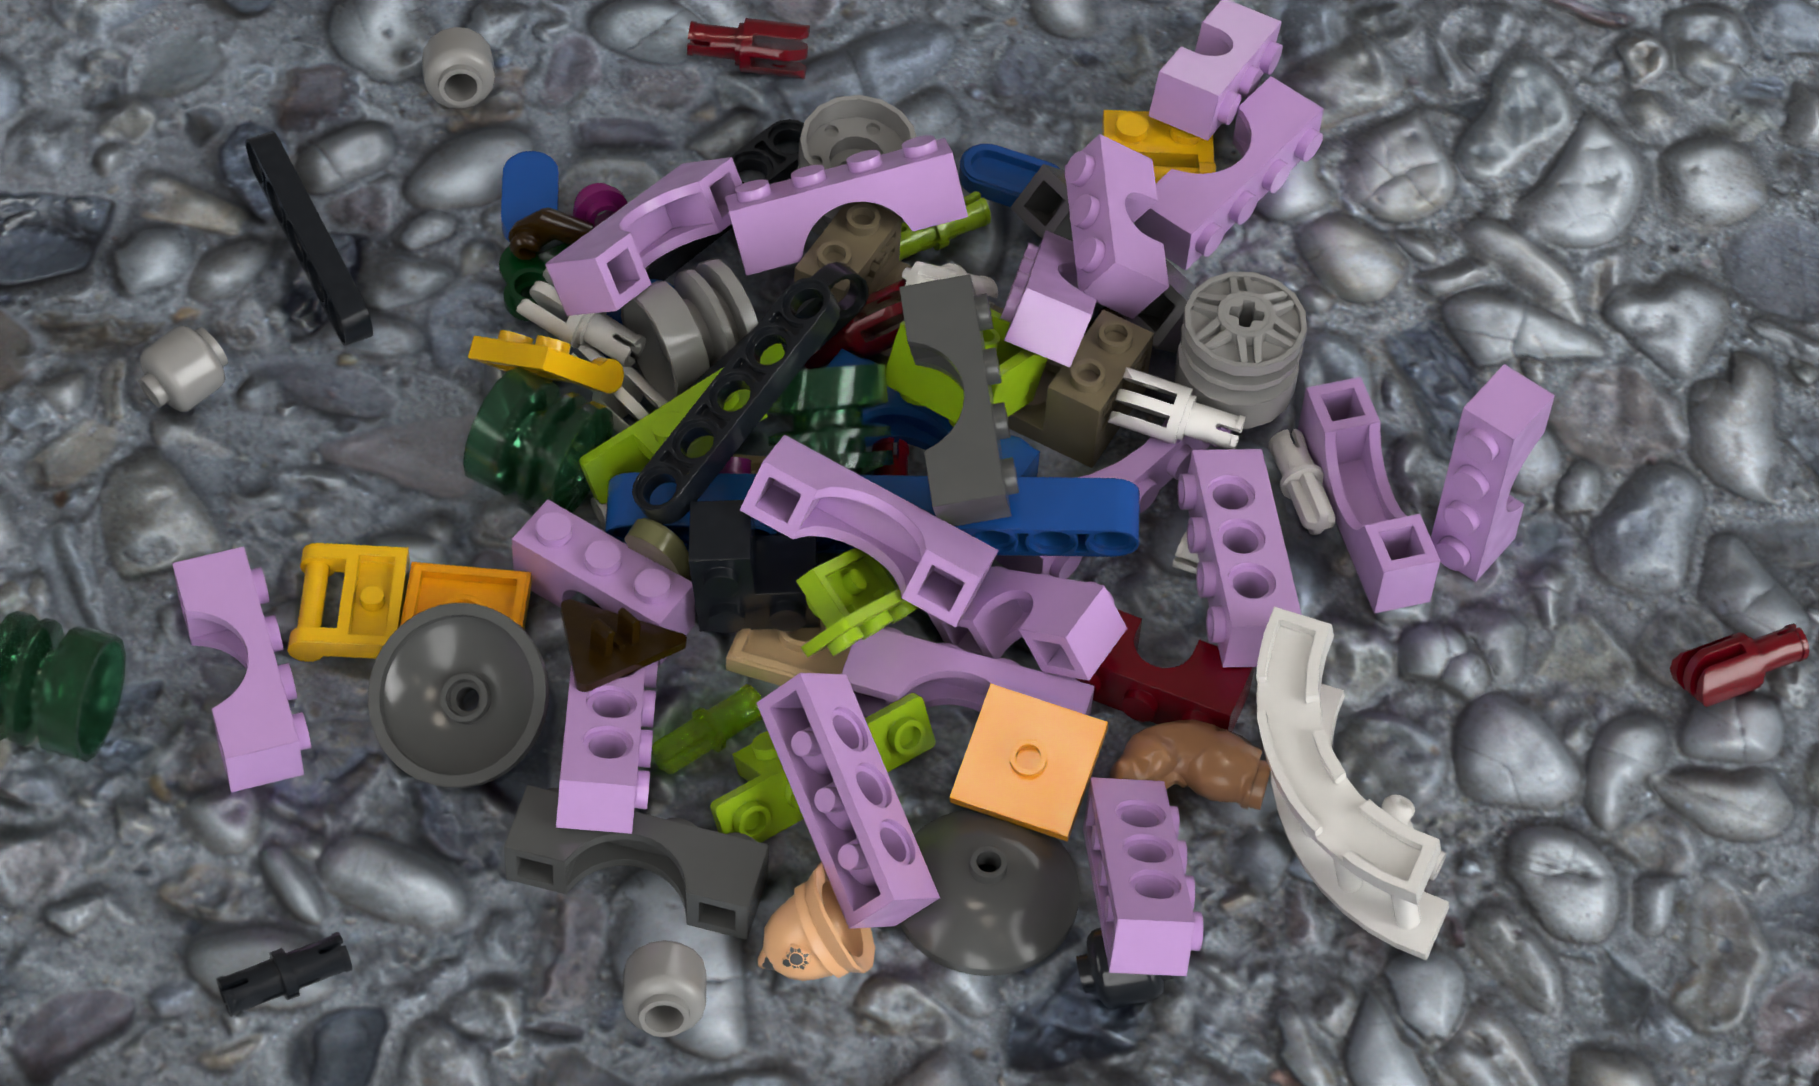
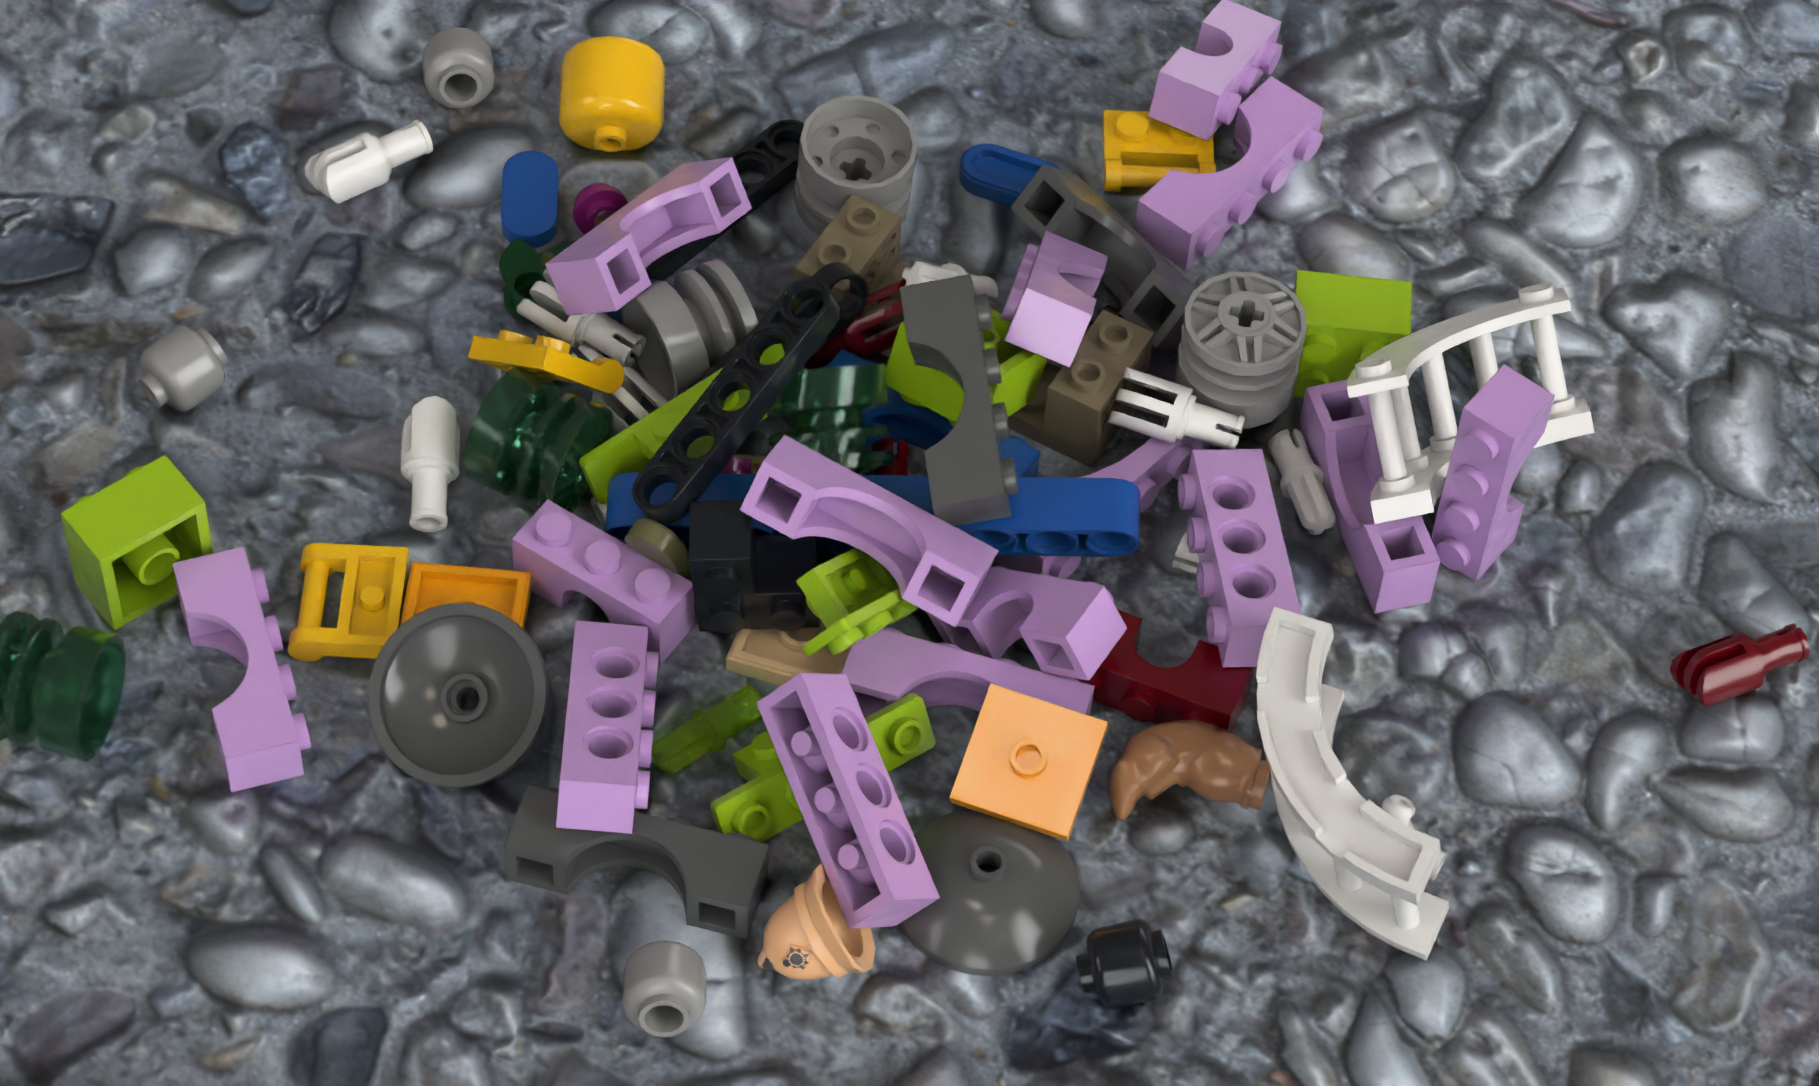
(130, 537): none -> lime brick
(284, 974): black pin -> none
(309, 238): black beam -> none
(365, 161): none -> white arm
(430, 460): none -> white arm
(542, 227): dark brown arm -> none
(611, 94): none -> yellow head
(612, 644): dark brown piece -> none
(755, 45): dark red arm -> none
(777, 217): lavender arch -> none
(939, 235): lime pin -> none
(1113, 258): lavender arch -> none
(1140, 878): lavender brick -> none
(1347, 322): none -> lime brick
(1415, 477): none -> white fence

